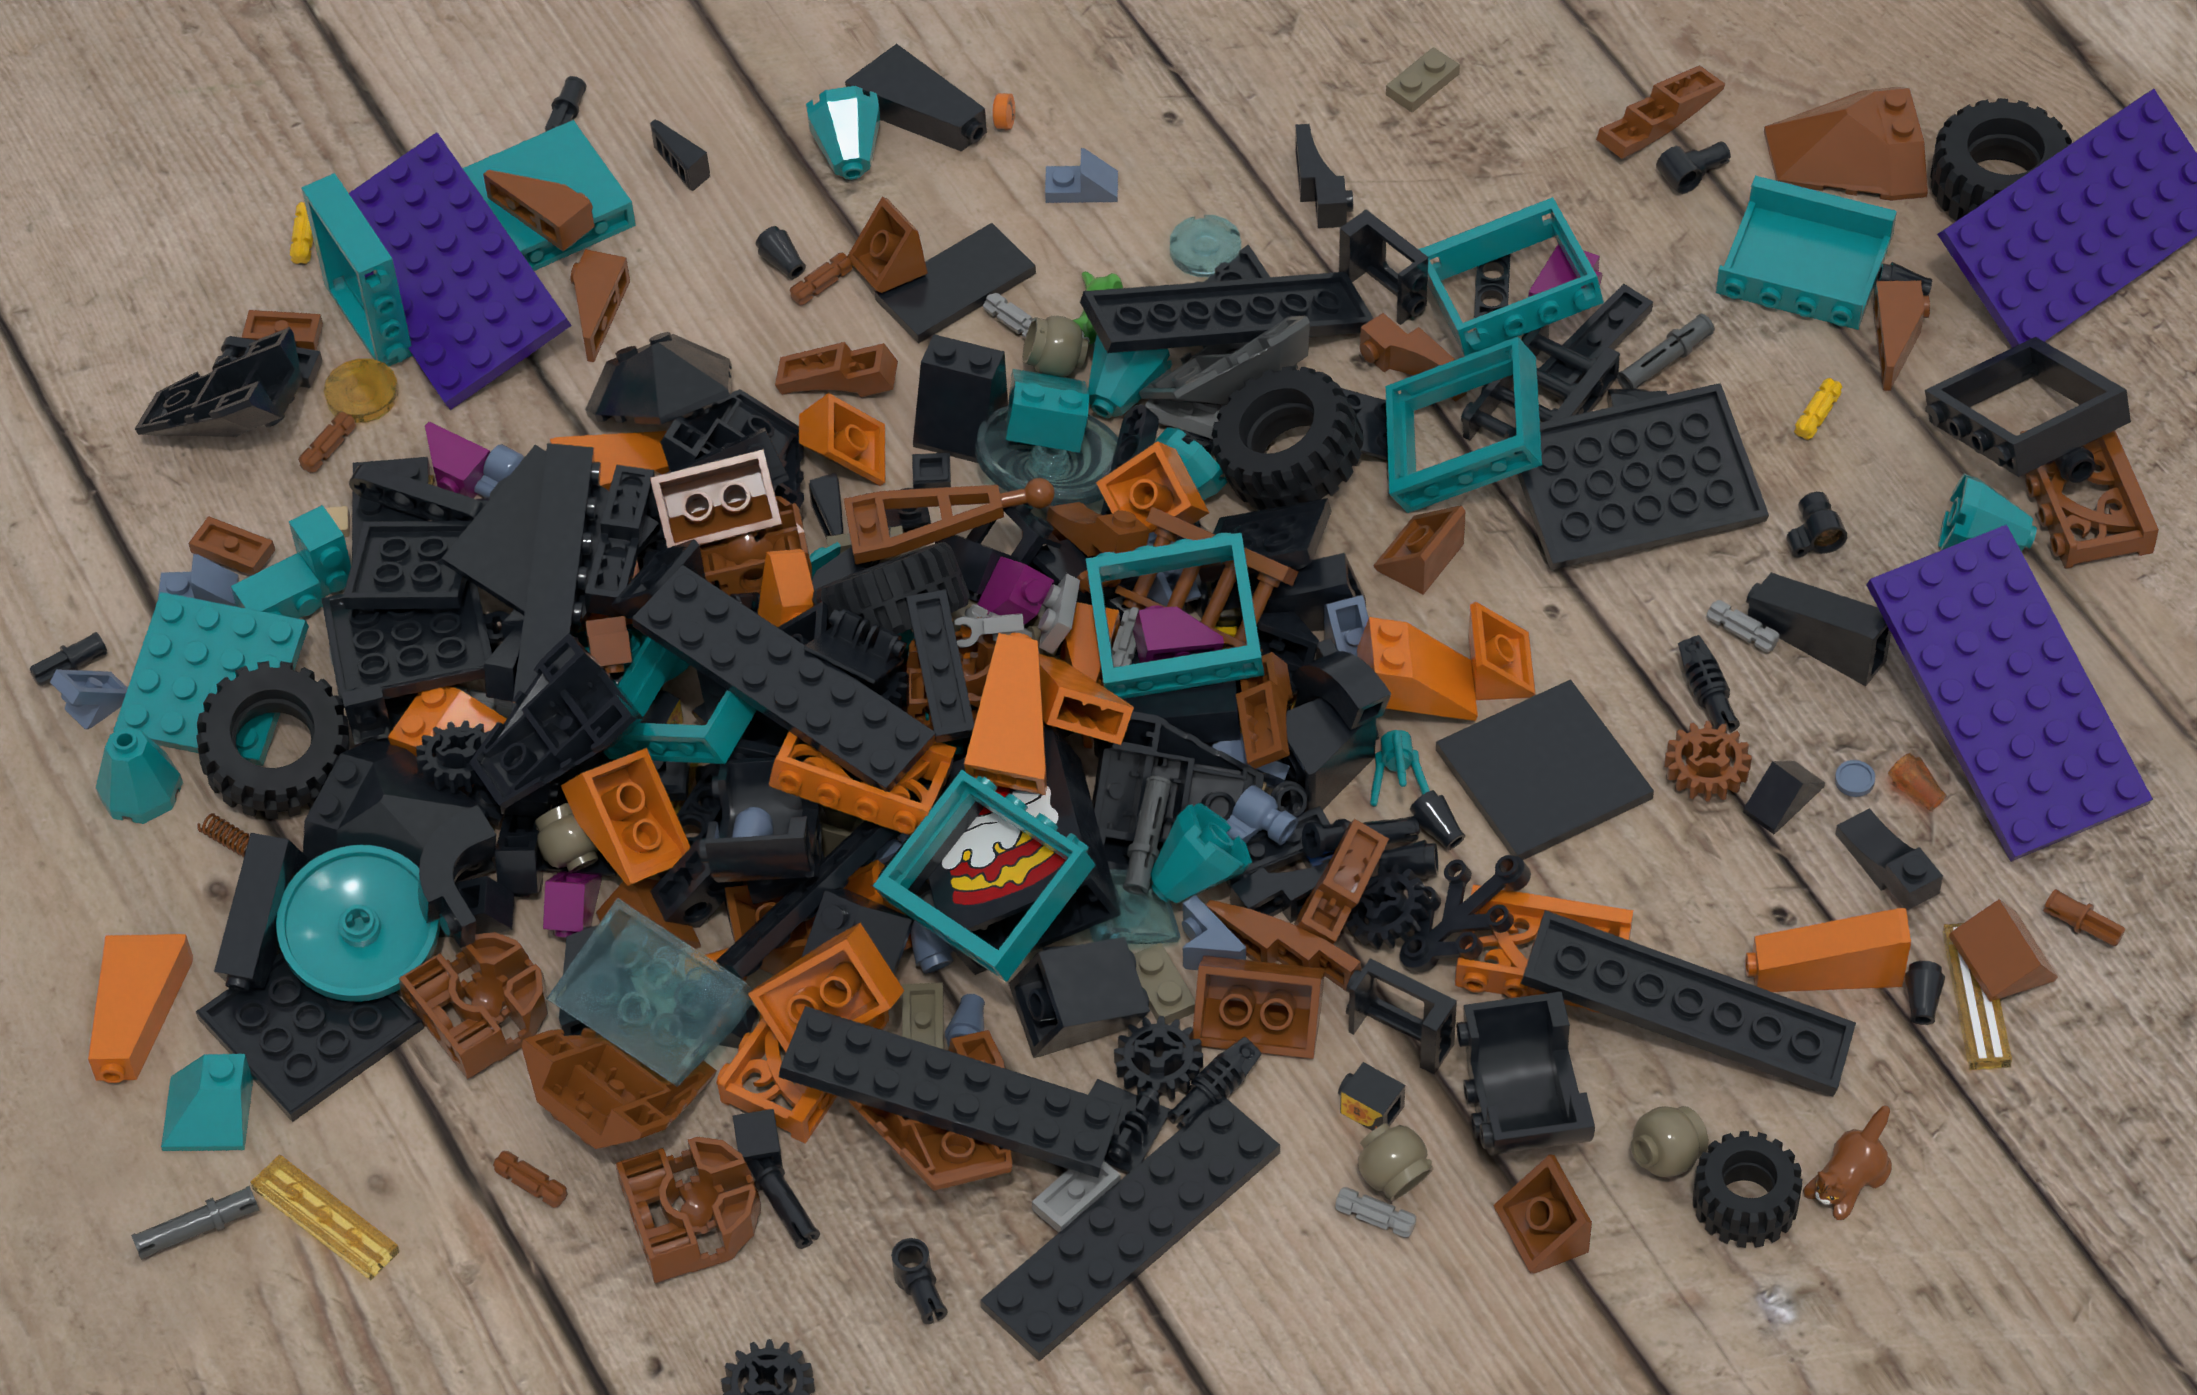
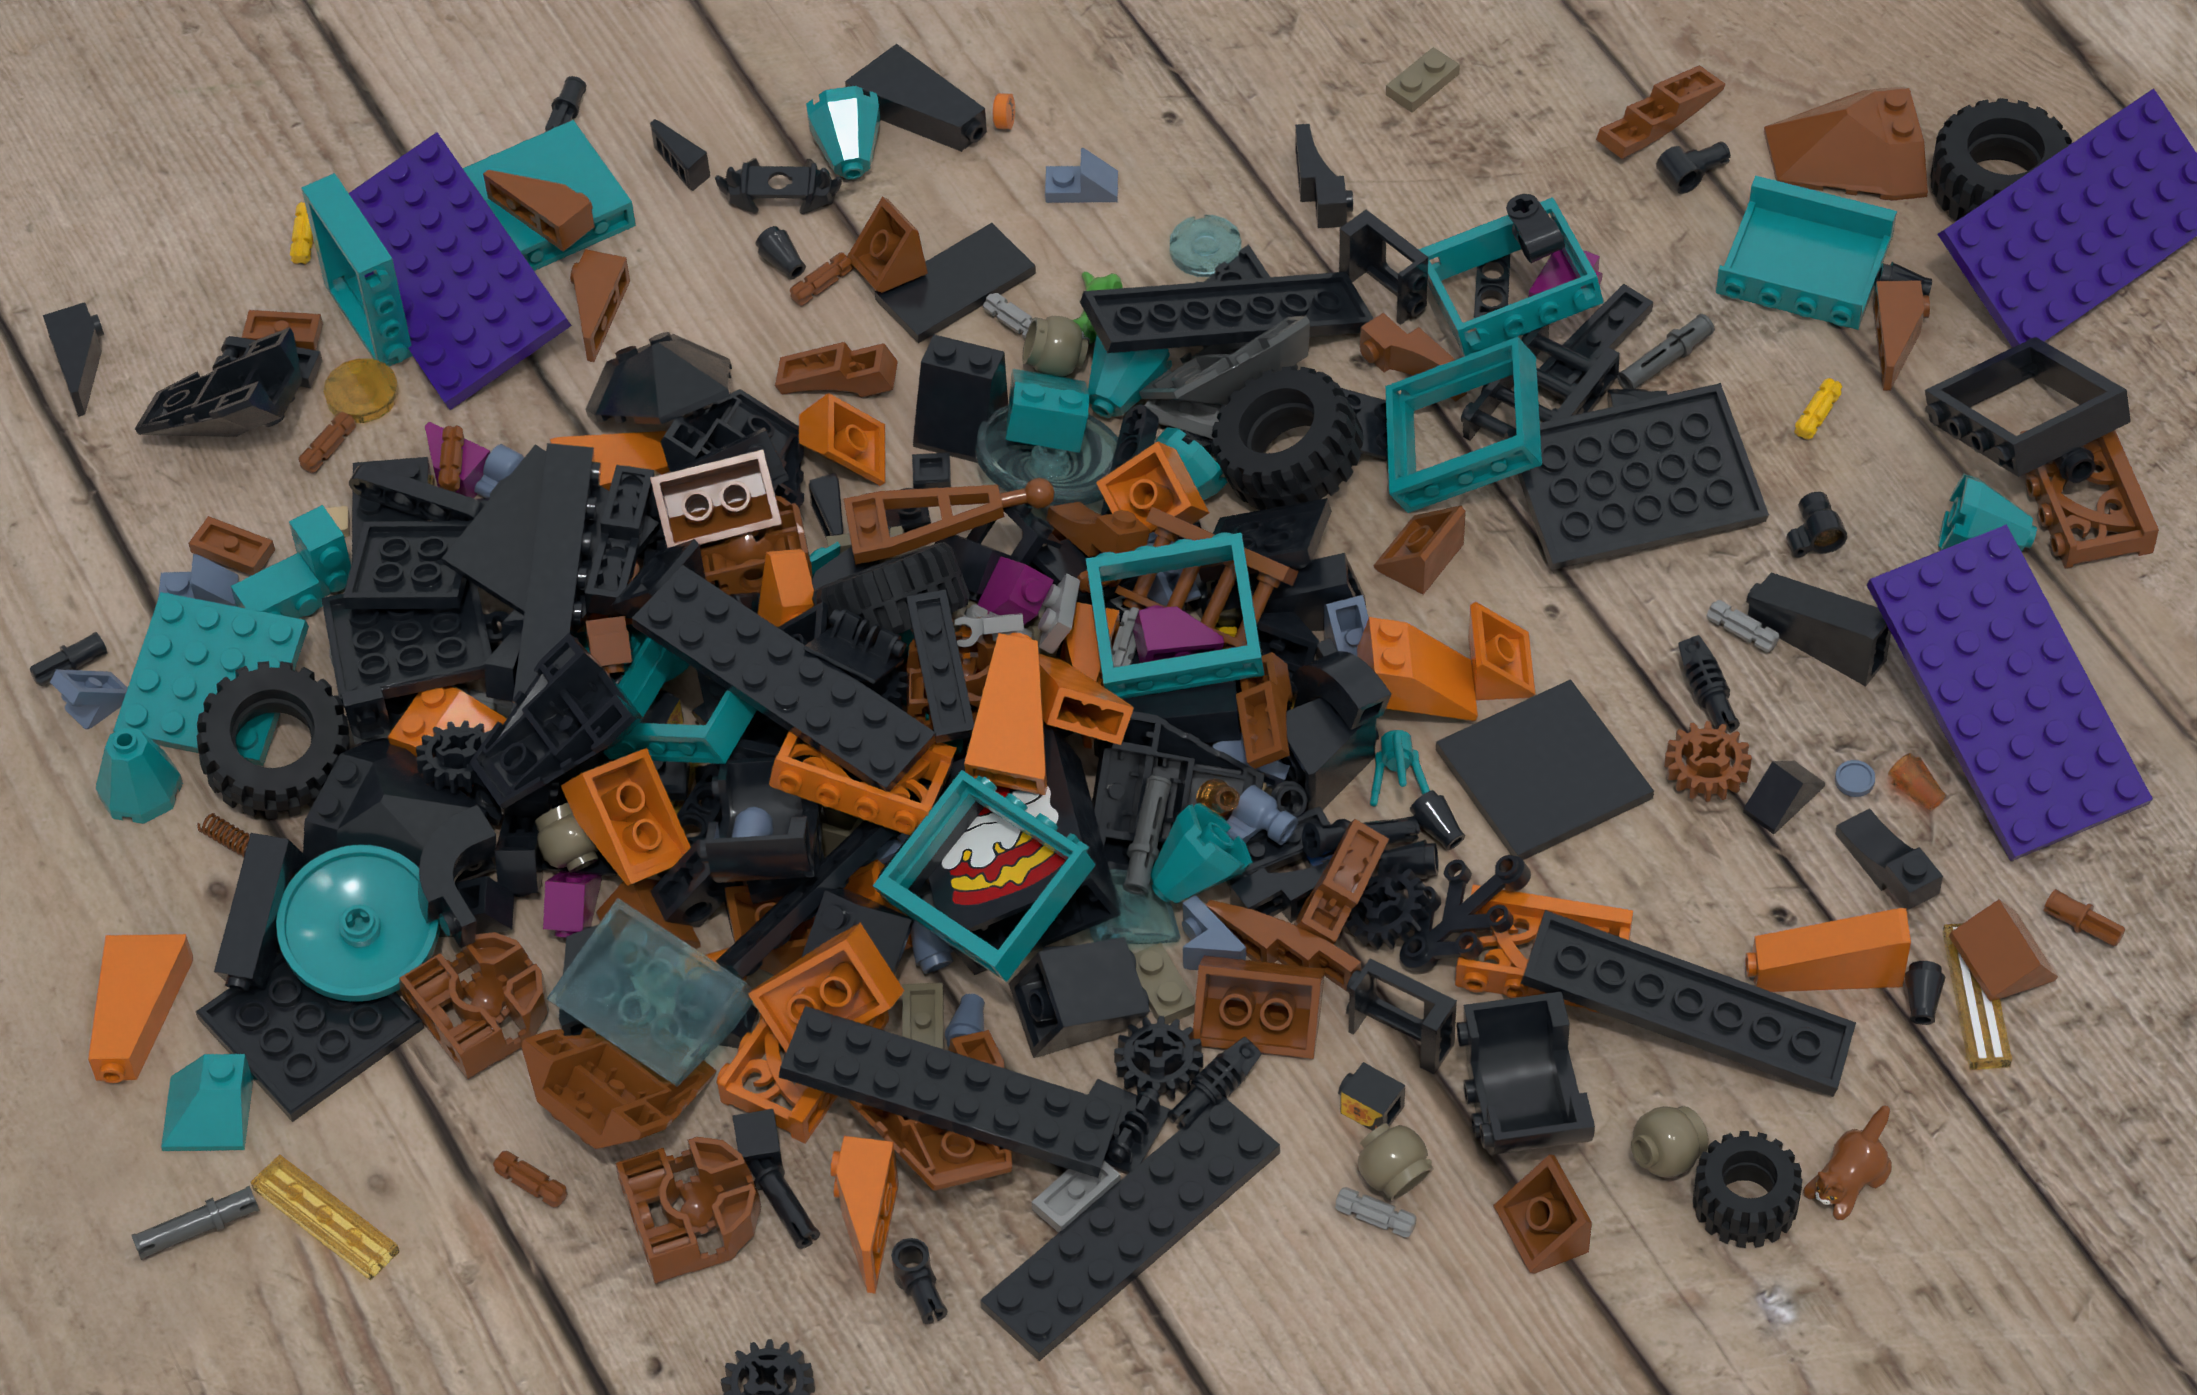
(77, 349): none -> black slope
(451, 458): none -> dark orange axle
(751, 182): none -> black piece
(867, 1193): none -> orange slope
(1210, 793): none -> clear orange cone
(1533, 228): none -> black piece

